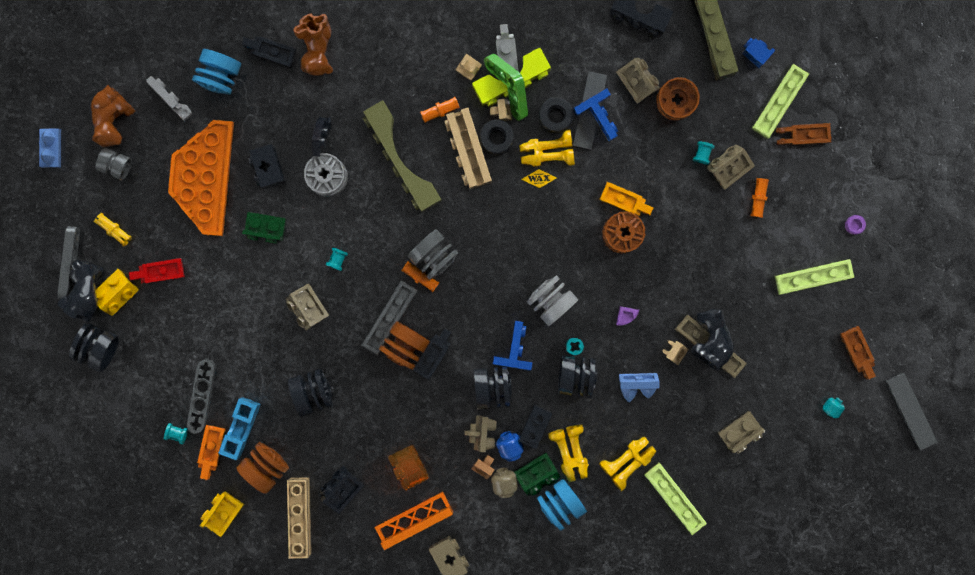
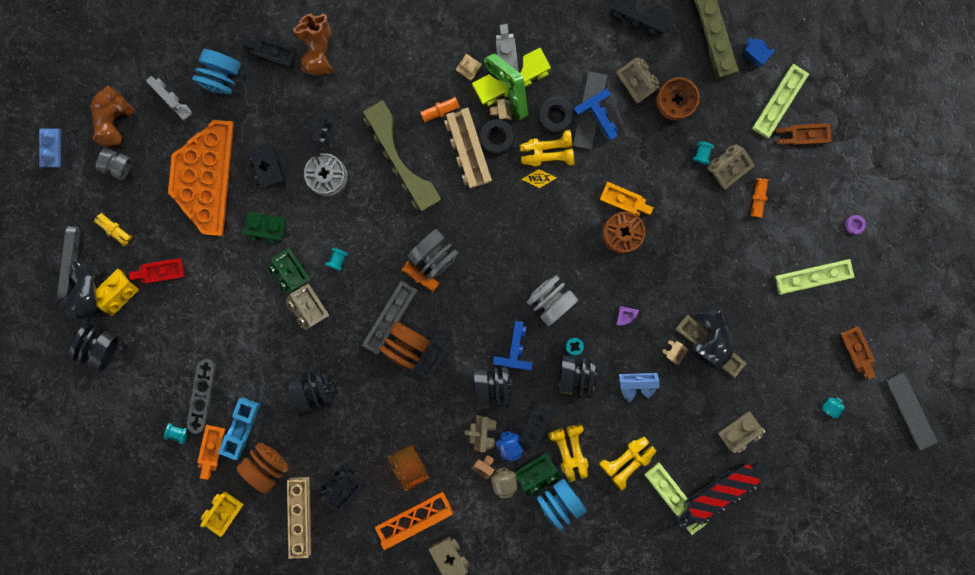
(287, 271): none -> dark green bracket
(721, 493): none -> black hinge

